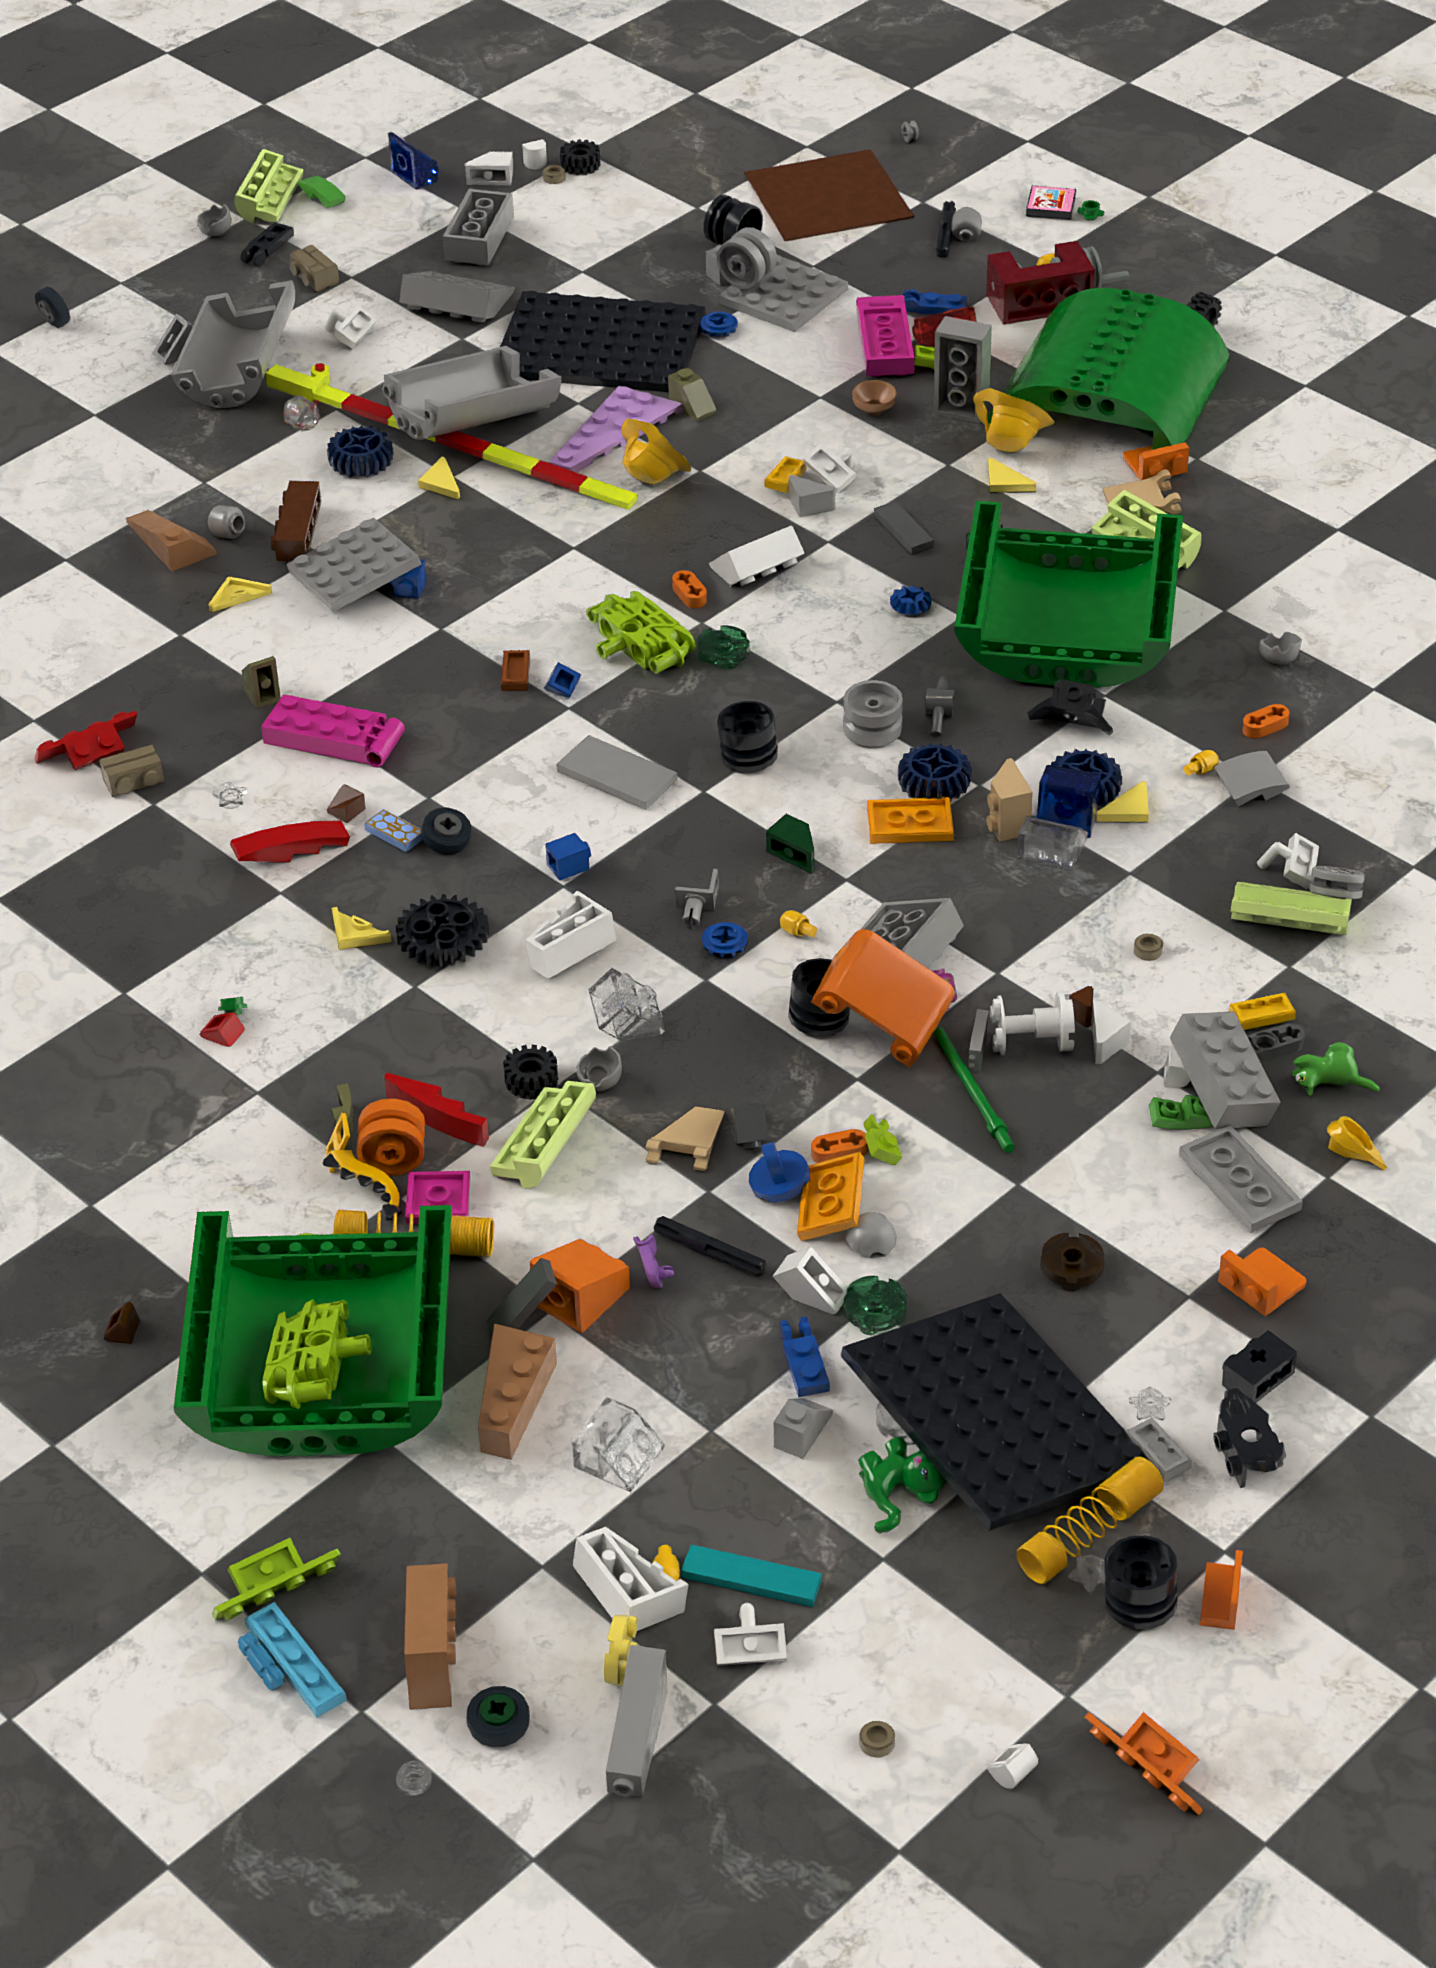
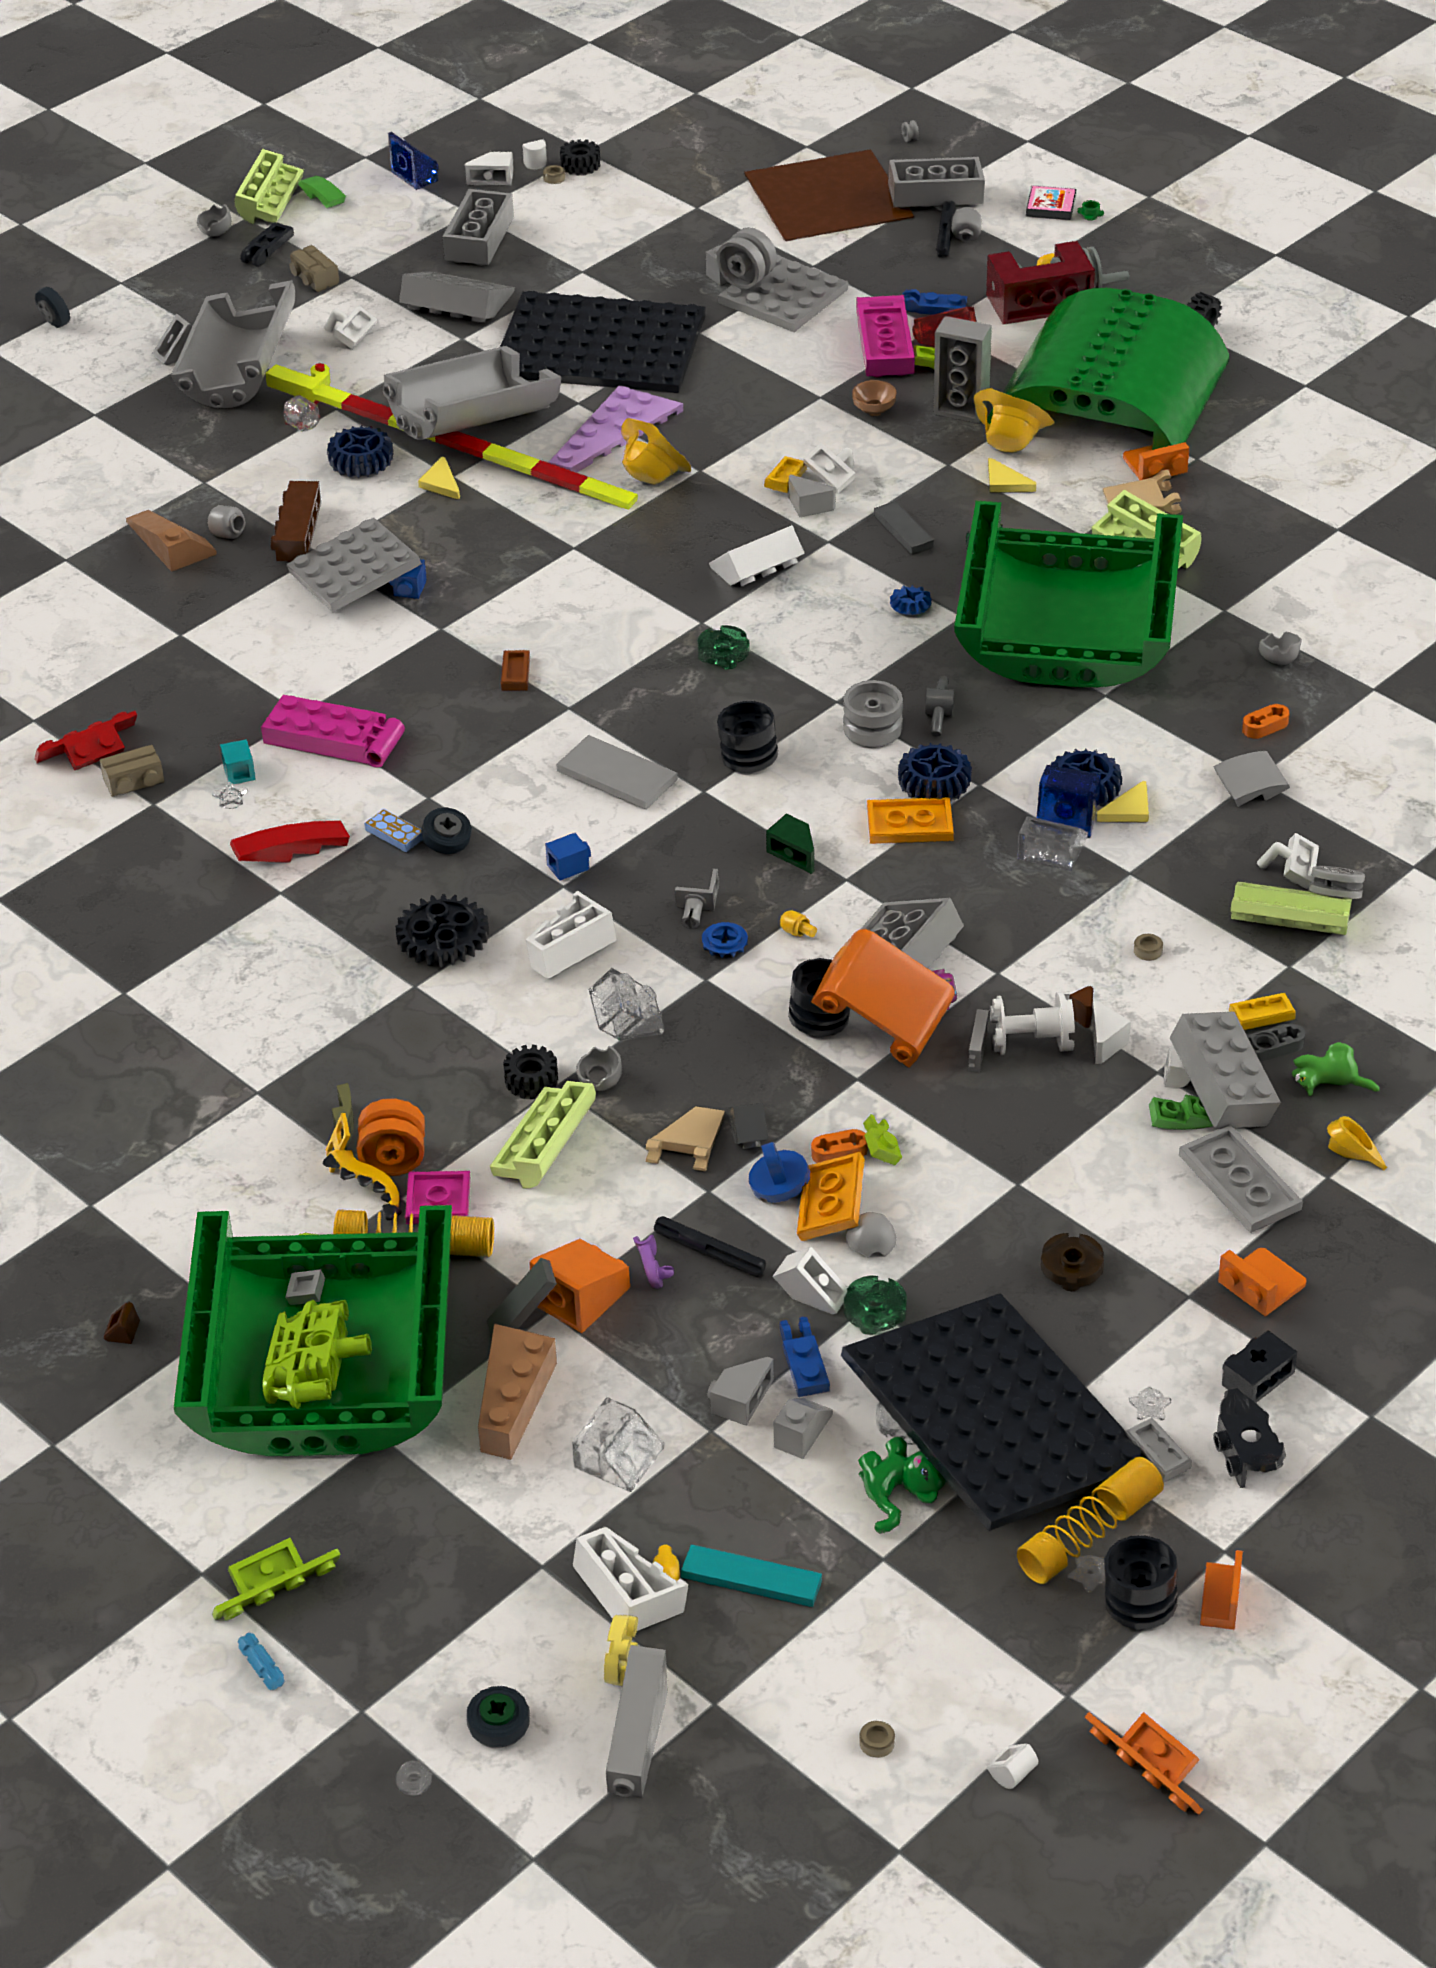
(223, 1029): red slope -> none
(232, 1005): green plate -> none
(237, 591): light yellow tile -> none
(237, 762): none -> teal brick
(262, 682): olive slope -> none
(296, 1659): medium azure tile -> none
(305, 1287): none -> light grey plate
(347, 803): reddish brown slope -> none
(356, 932): light yellow tile -> none
(429, 1635): medium nougat wedge -> none
(439, 1112): red slope -> none
(562, 680): blue slope -> none
(640, 631): lime piece -> none
(689, 589): orange beam -> none
(690, 390): olive slope -> none
(712, 324): blue gear -> none
(728, 216): black wheel -> none
(741, 1389): none -> light grey slope
(750, 1642): white plate -> none
(936, 181): none -> light grey brick
(995, 1125): green bar -> none
(1008, 802): tan slope -> none
(1073, 704): black piece -> none
(1202, 763): yellow cylinder -> none

